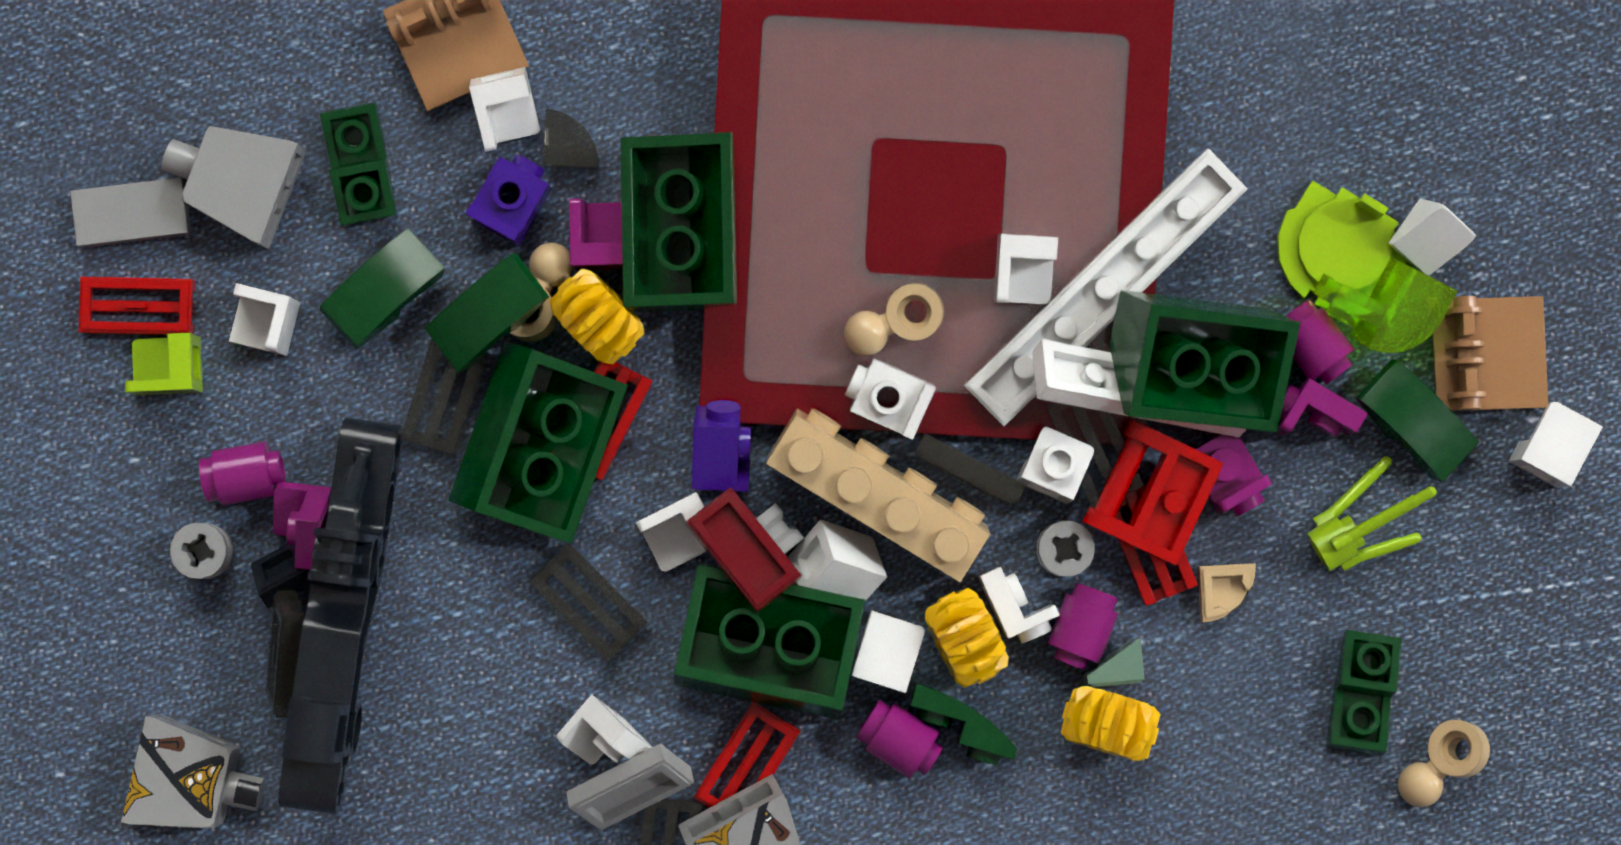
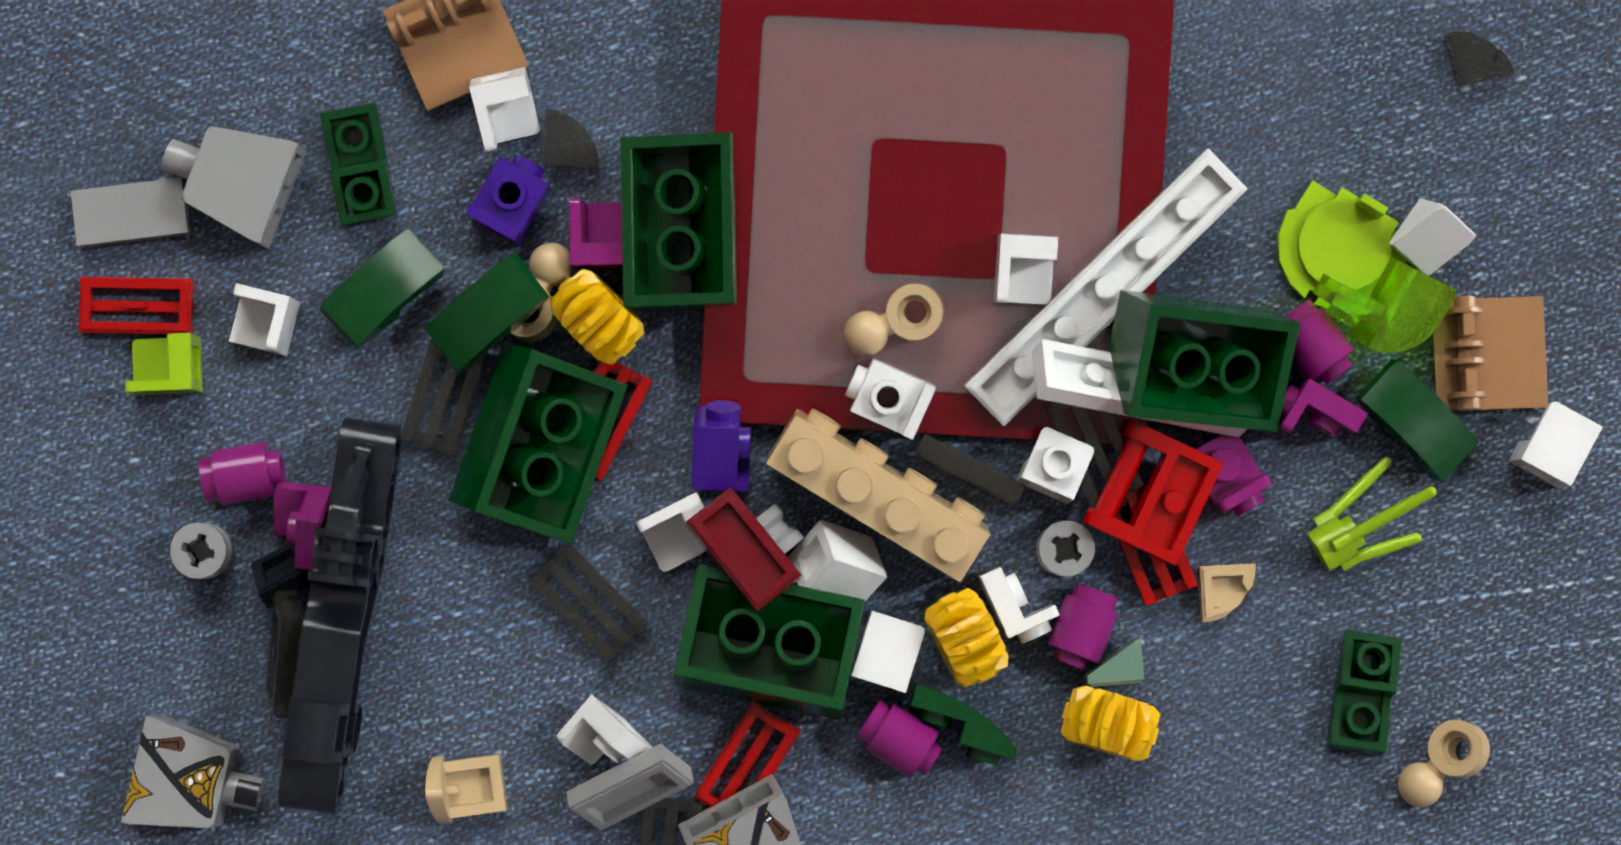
(465, 787): none -> tan tile
(1475, 60): none -> clear smoke tile

